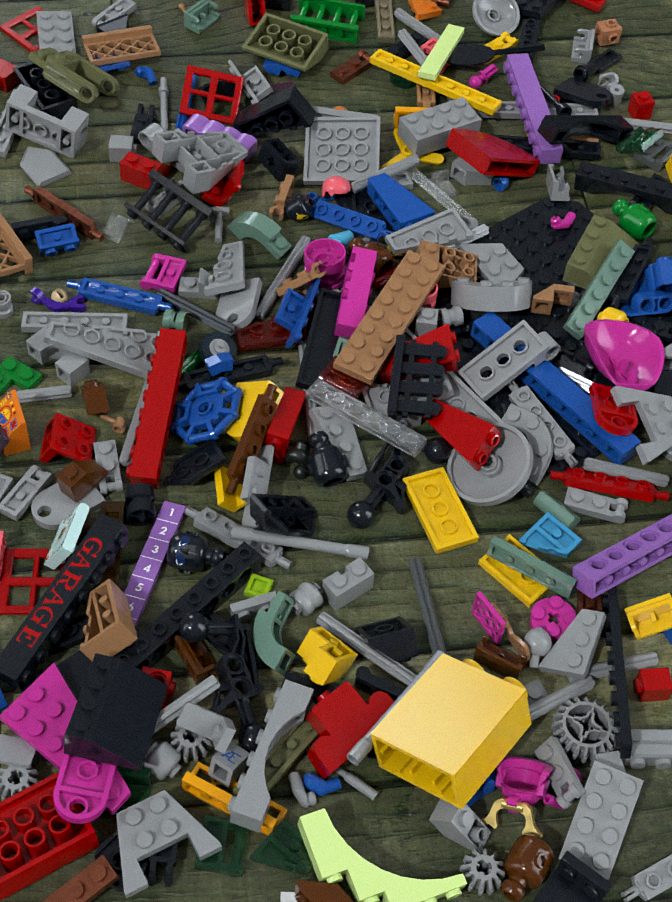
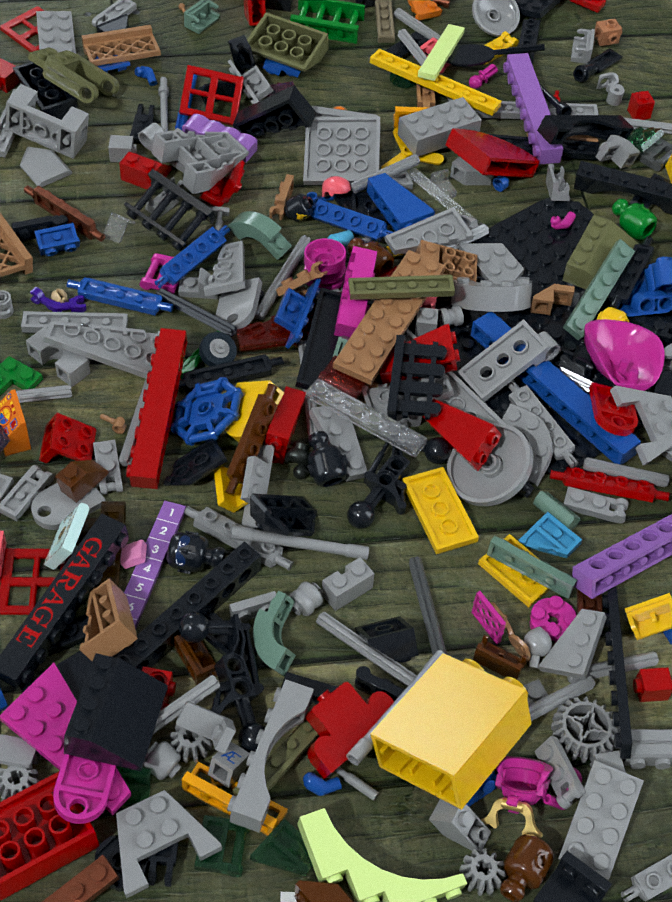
(94, 397): reddish brown slope -> none
(133, 554): none -> bright pink tile
(140, 504): black wheel -> none
(174, 319): sand green wheel -> none
(192, 256): none -> blue plate
(219, 363): blue piece -> none
(241, 53): none -> black hinge
(258, 586): lime tile -> none
(277, 159): black brick -> none
(297, 788): light grey arm -> none
(325, 656): yellow brick -> none
(352, 67): copper plate -> none
(401, 287): none -> olive plate
(583, 93): black tile -> none
(619, 151): none -> light grey brick

